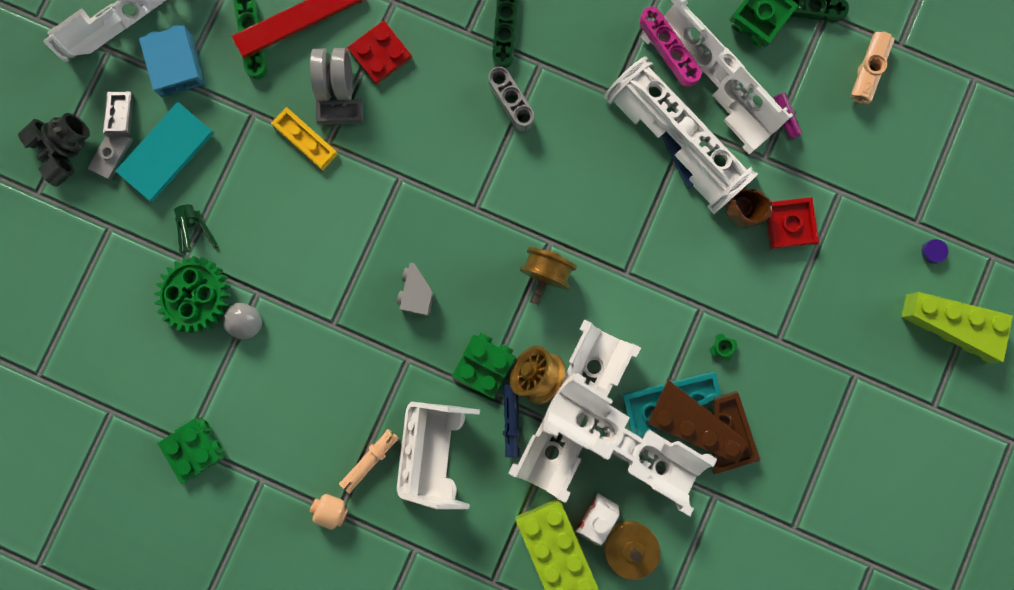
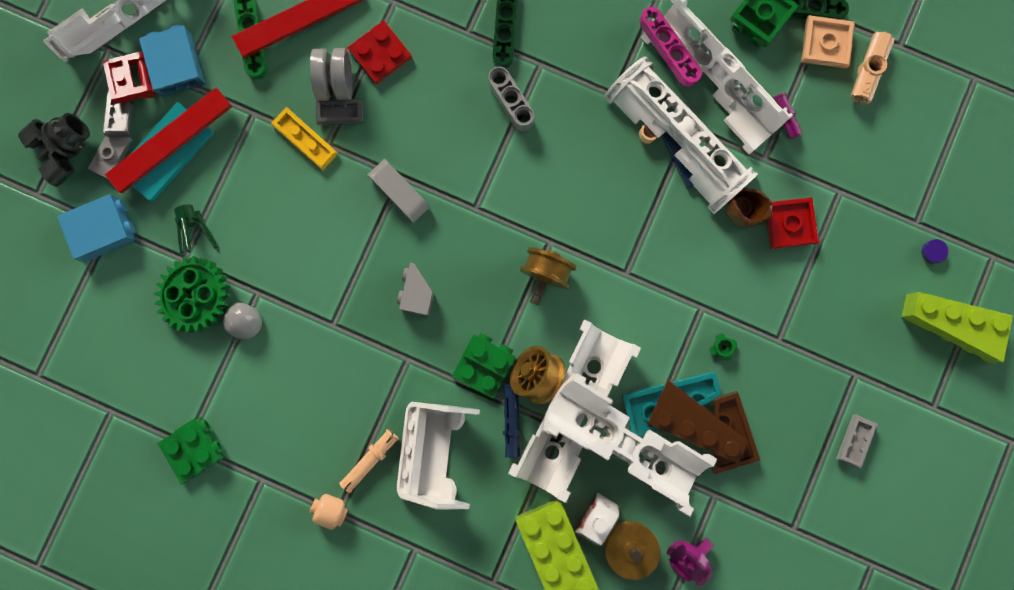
(97, 228): none -> dark azure brick
(121, 80): none -> plate
(168, 140): none -> red tile
(398, 190): none -> light grey beam
(646, 135): none -> light nougat hinge
(690, 561): none -> magenta tile
(827, 42): none -> light nougat plate
(857, 441): none -> light grey plate

